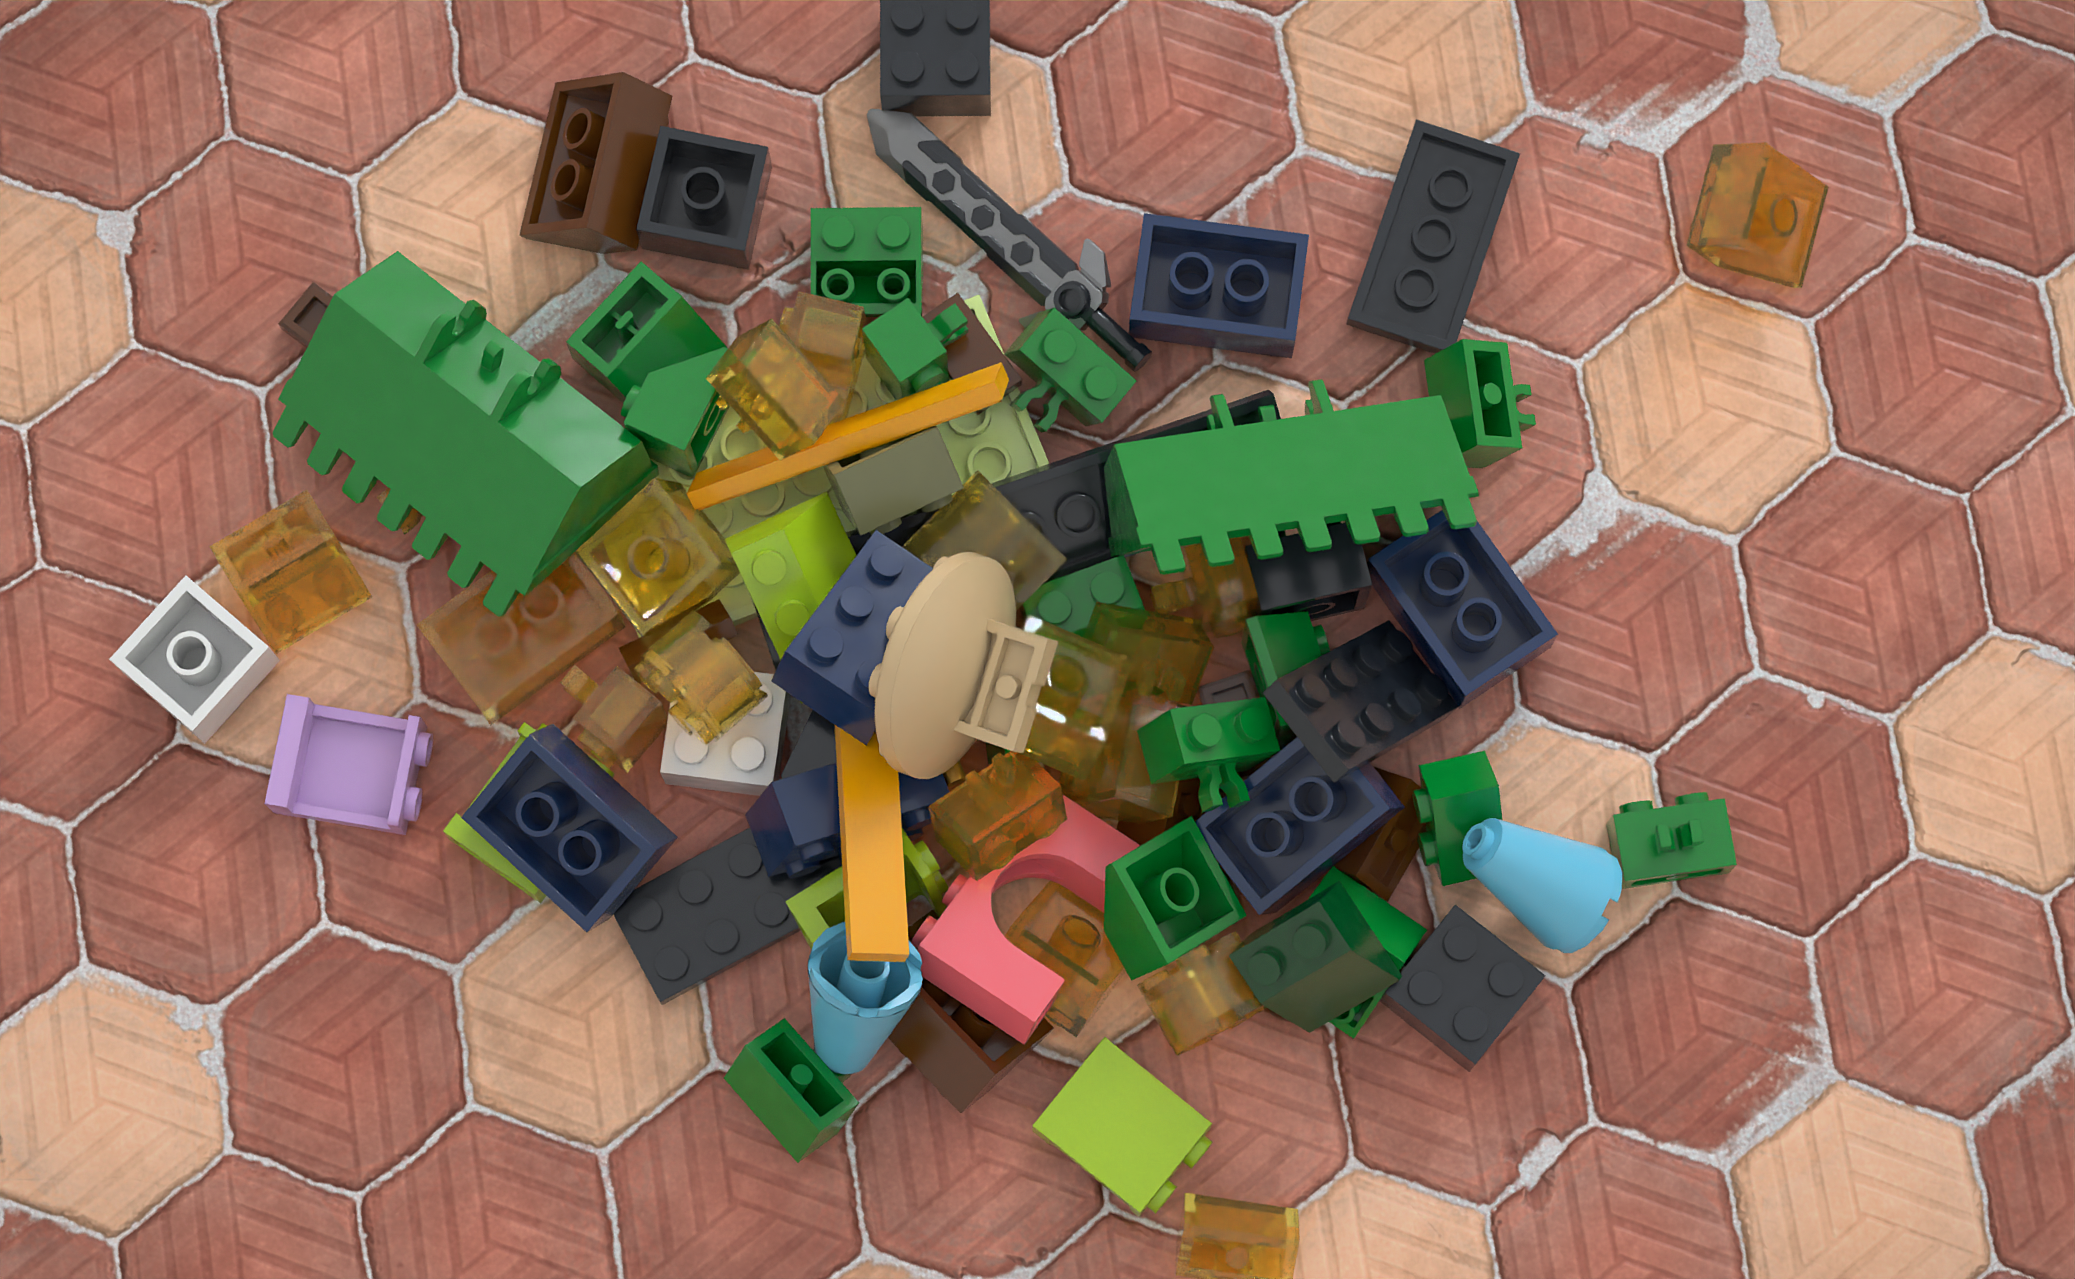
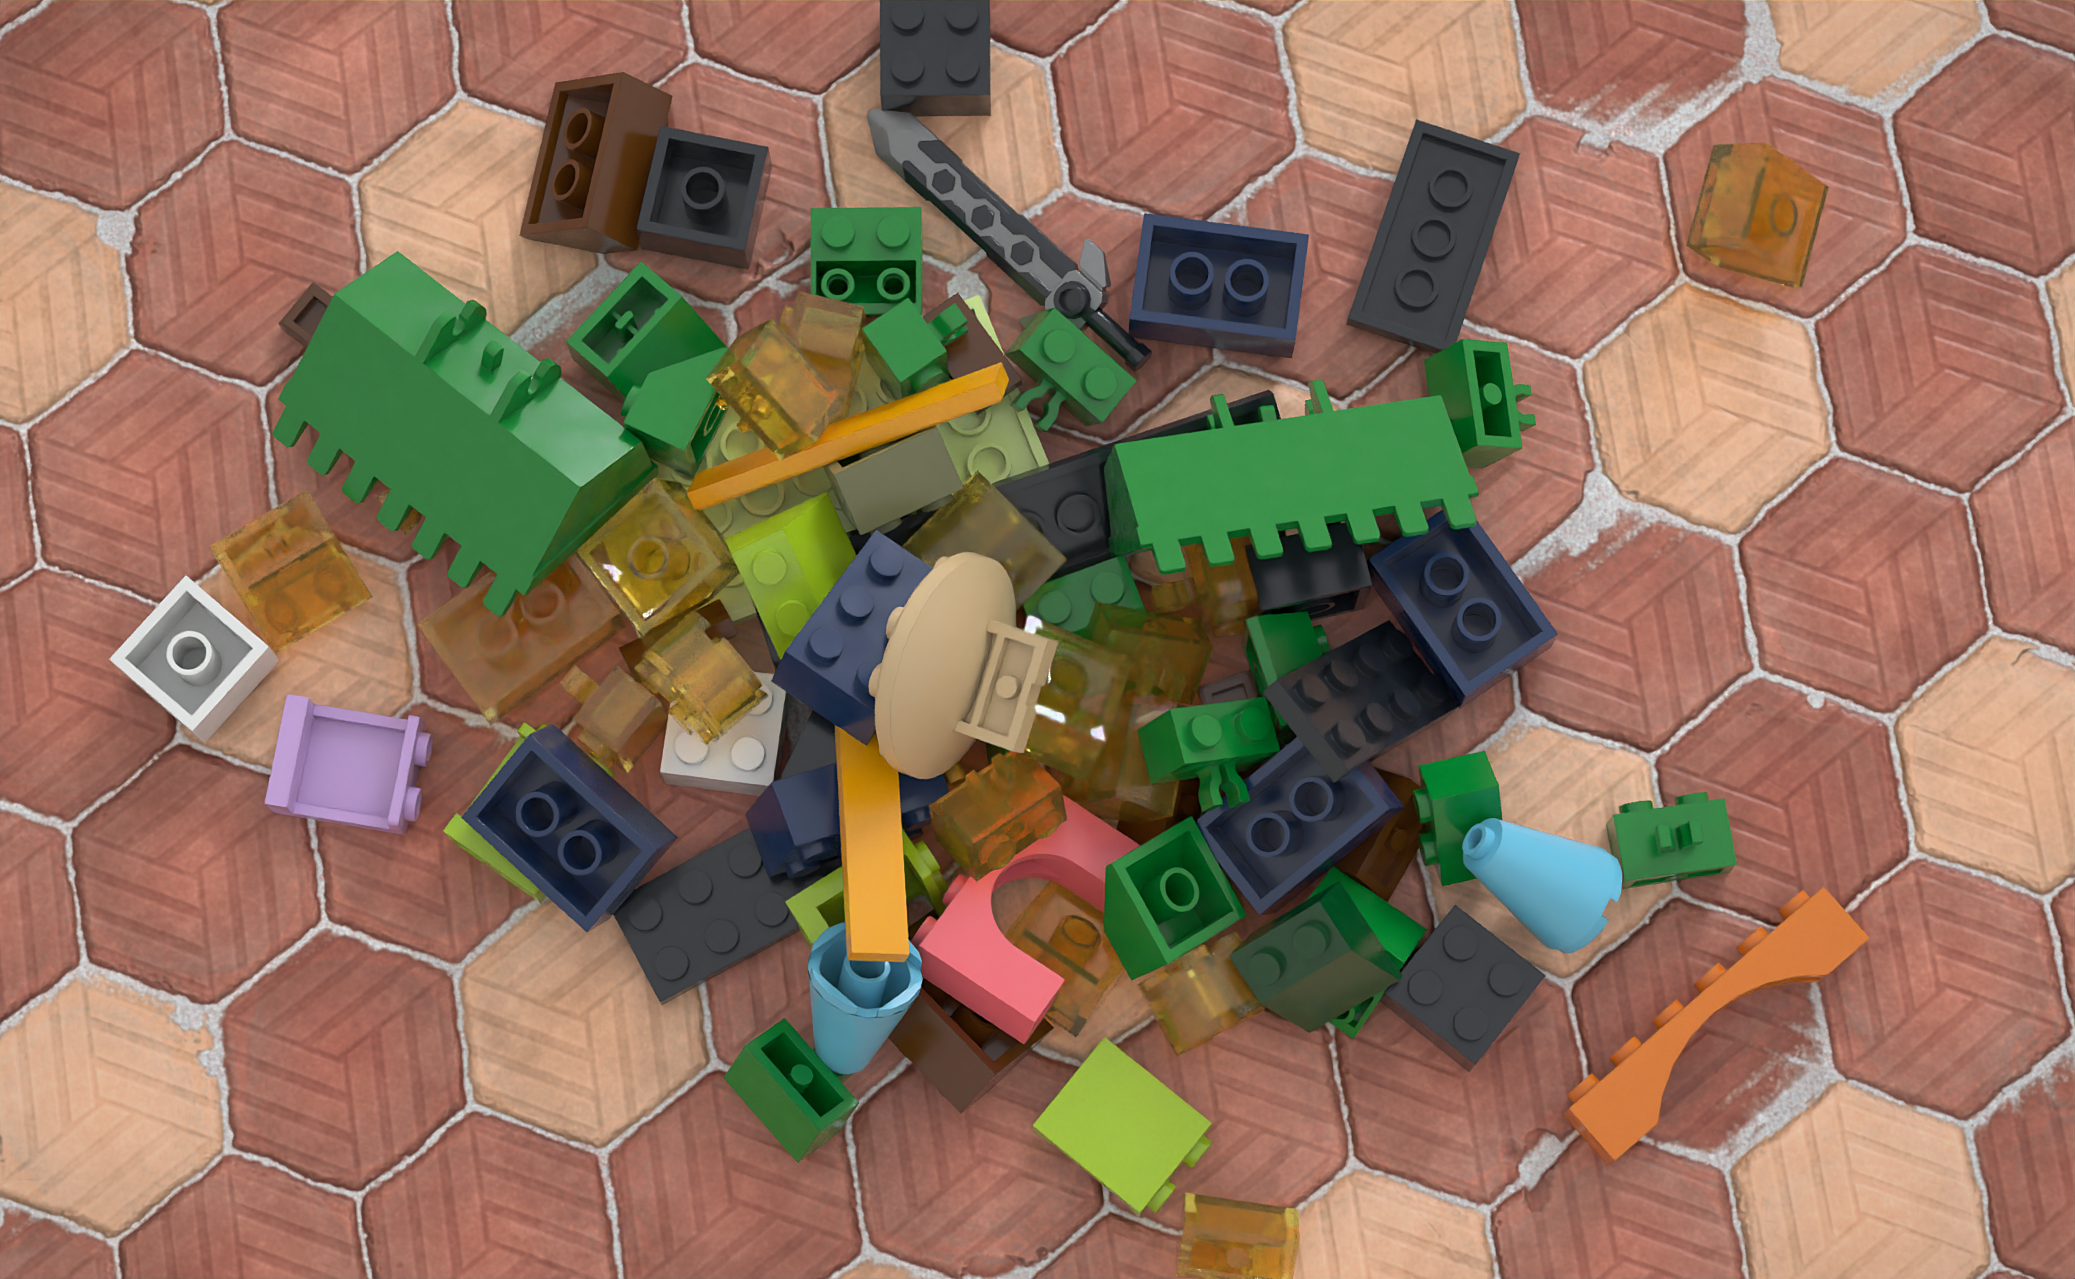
(1628, 1099): none -> orange arch

